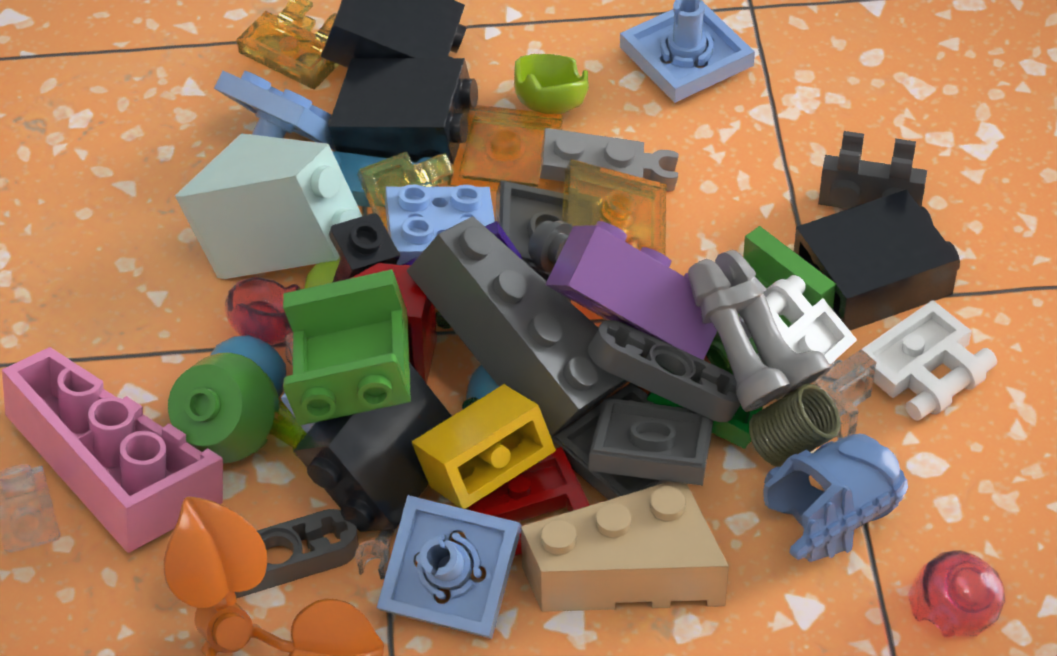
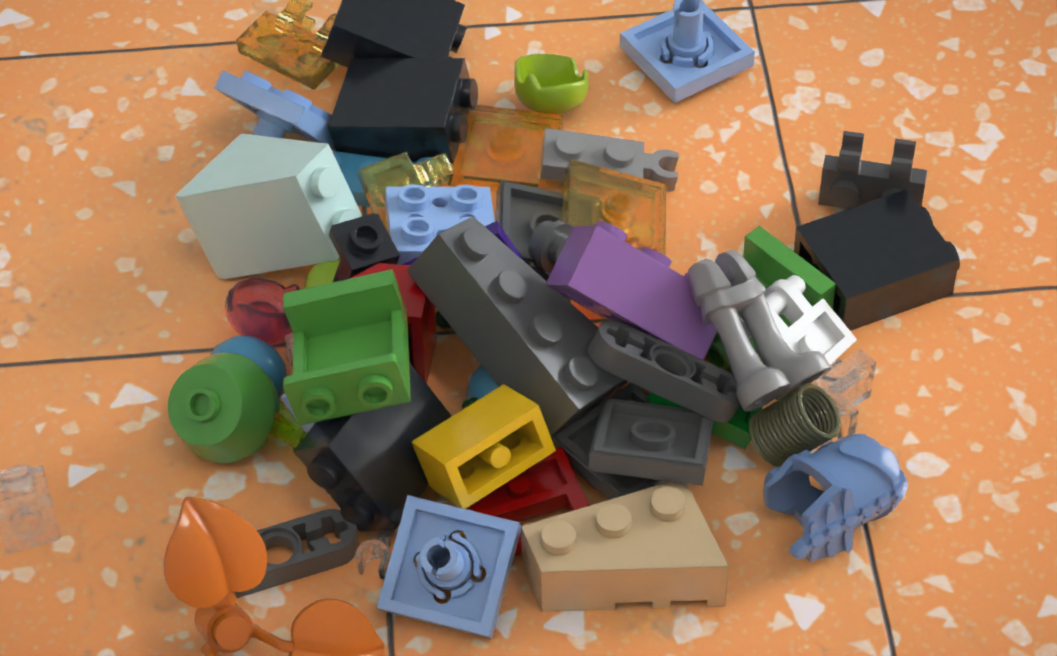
(106, 448): bright pink wedge -> none
(916, 348): white plate -> none
(957, 594): clear pink hair -> none

